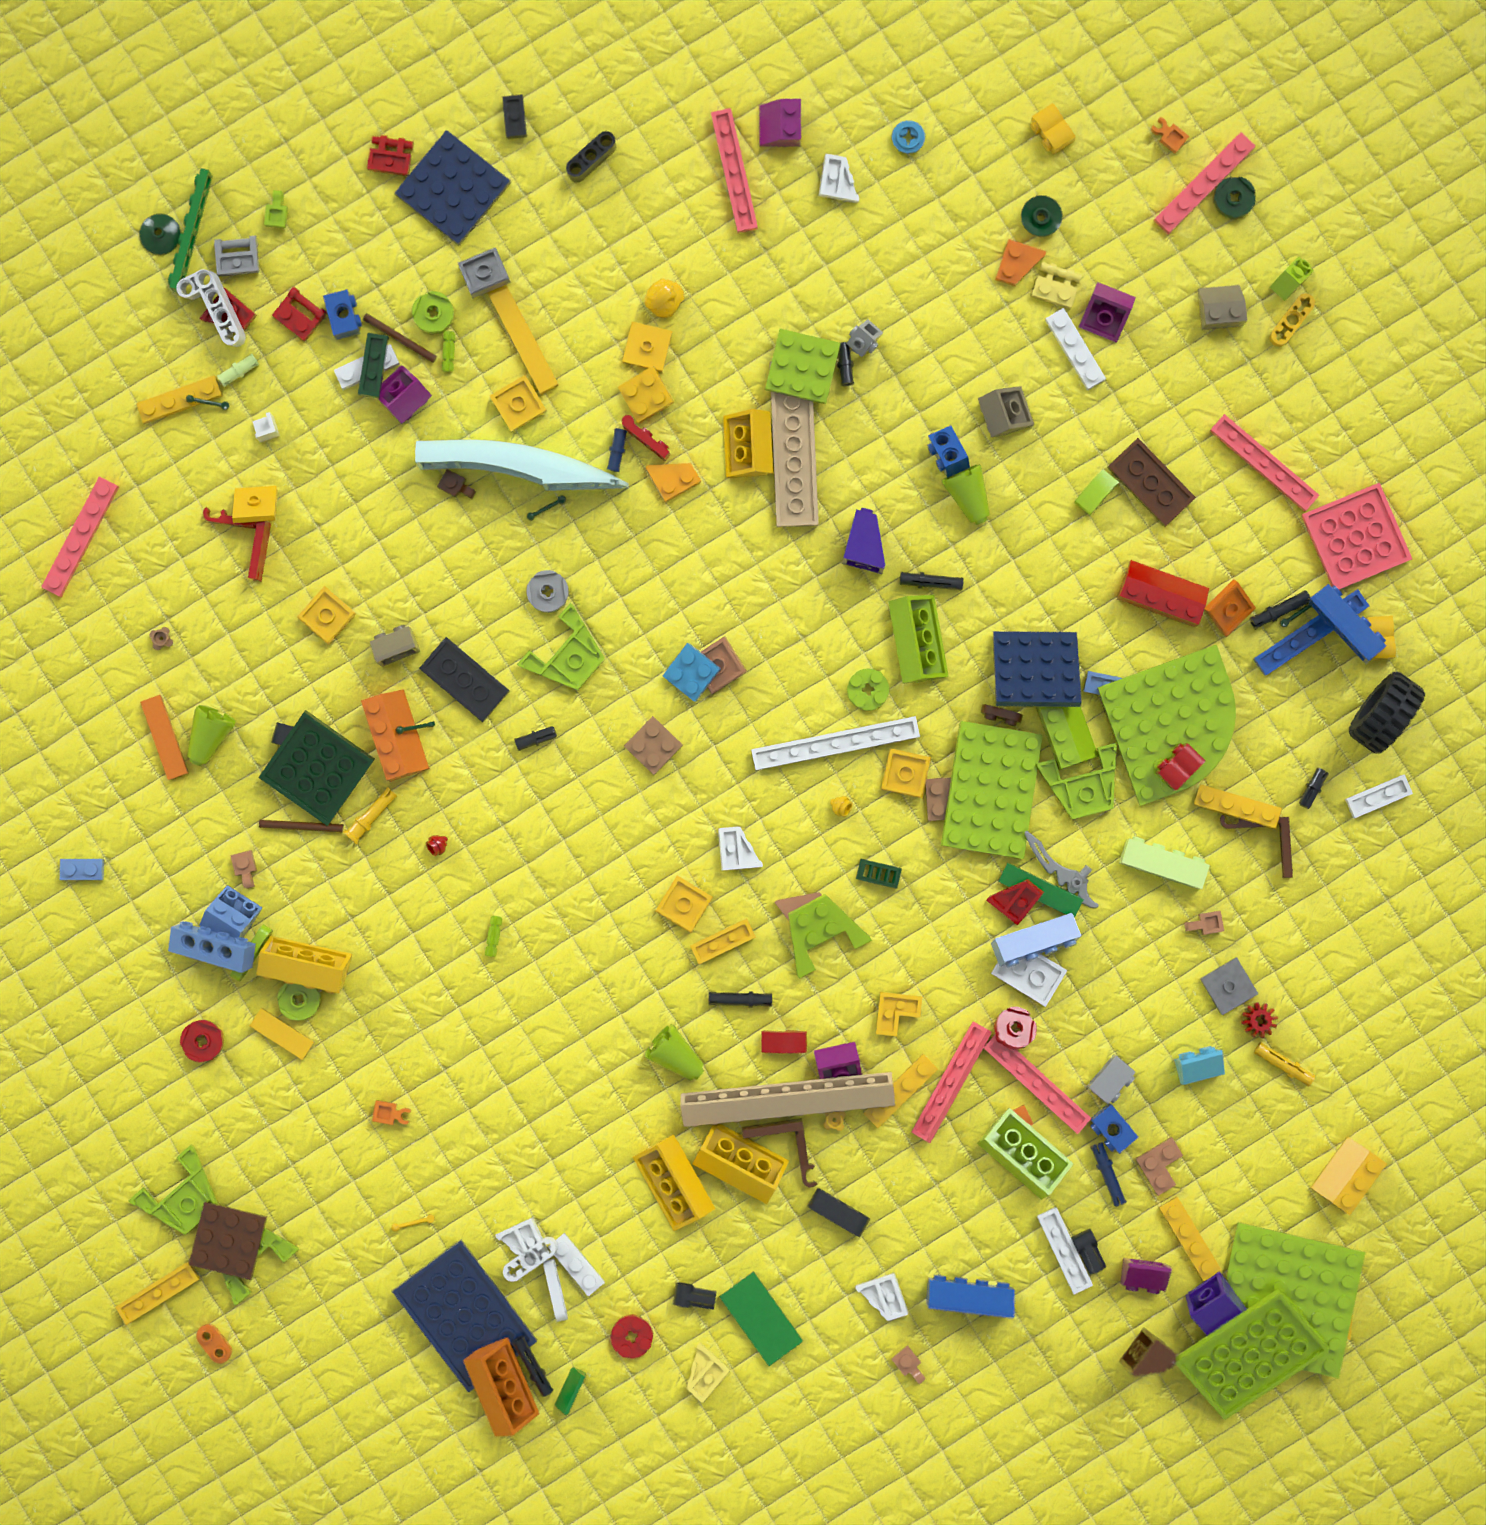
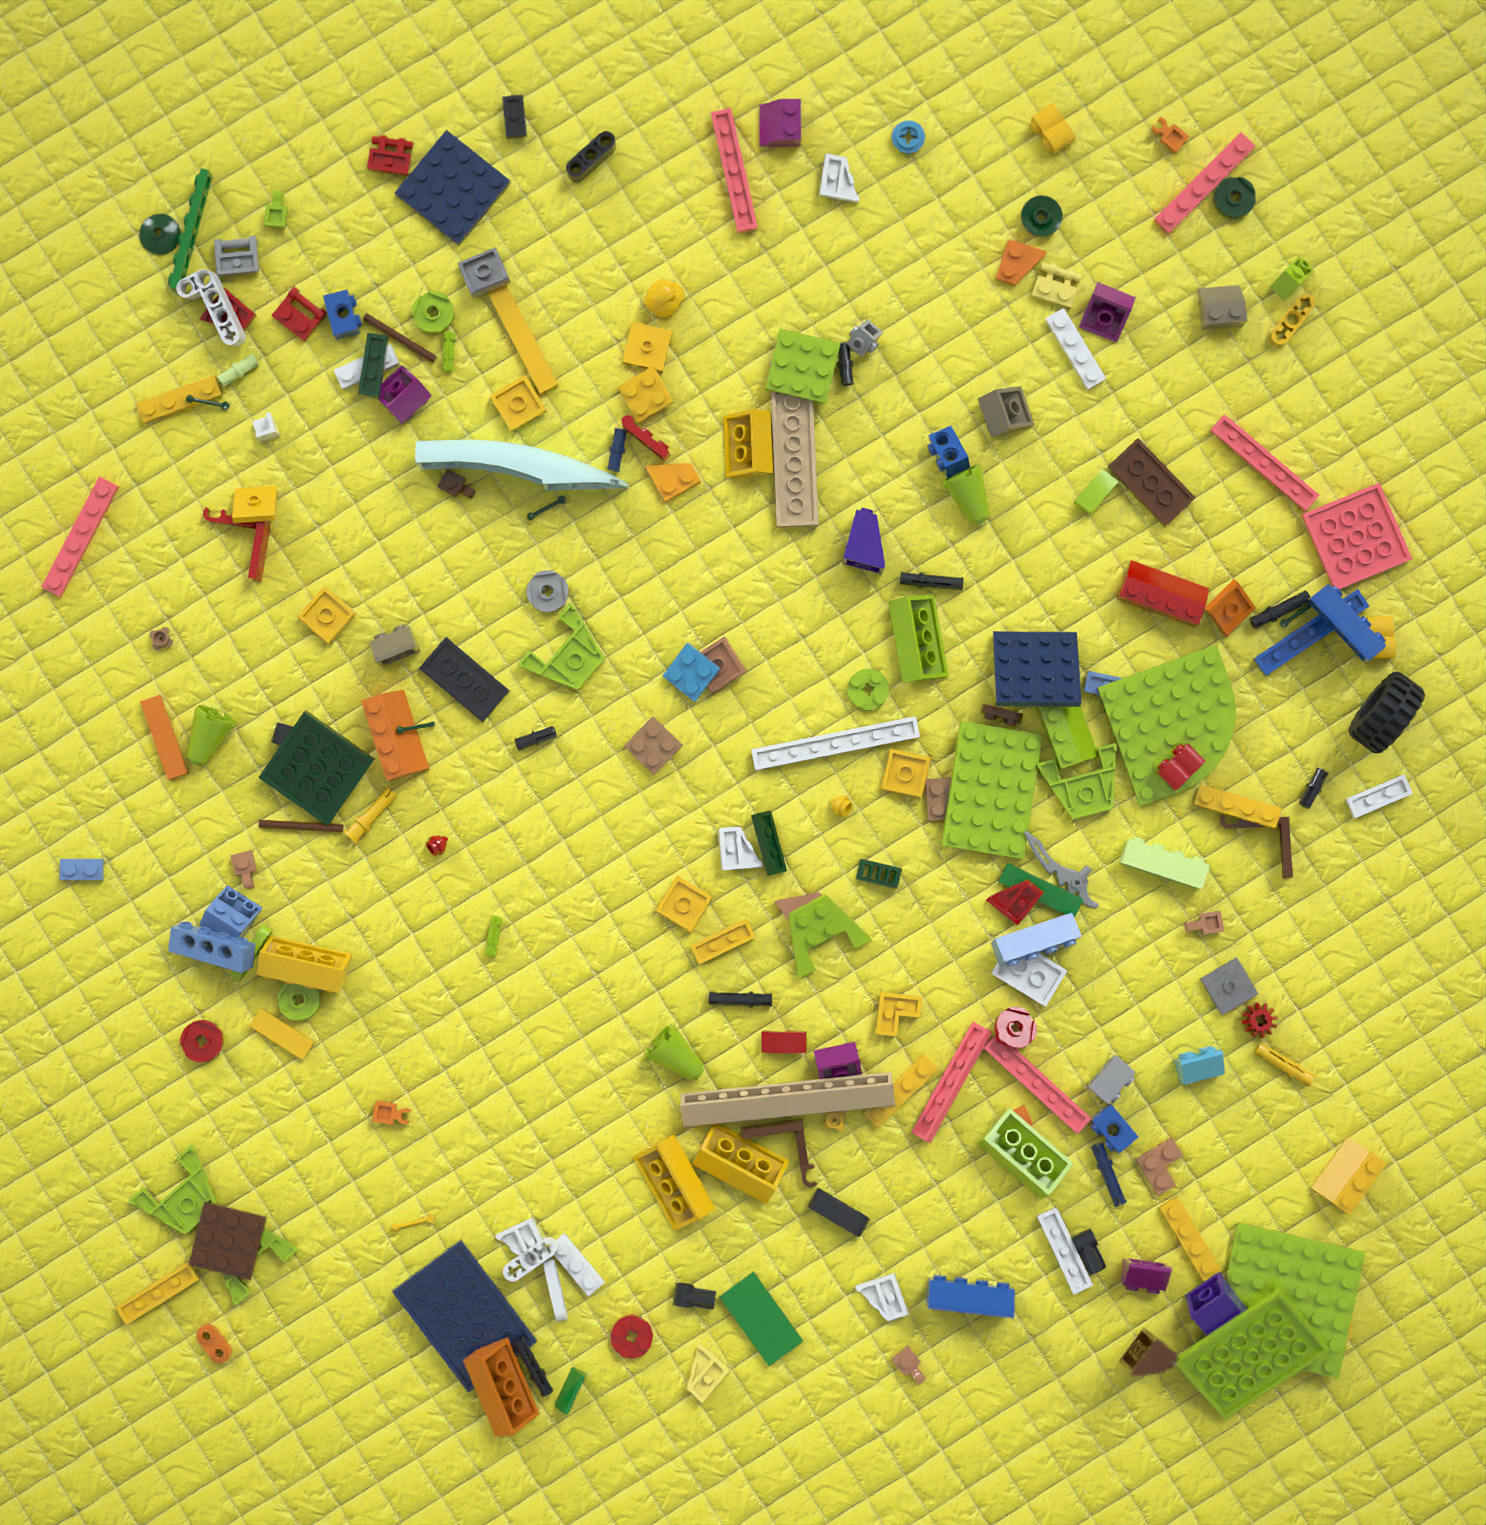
(769, 843): none -> dark green plate

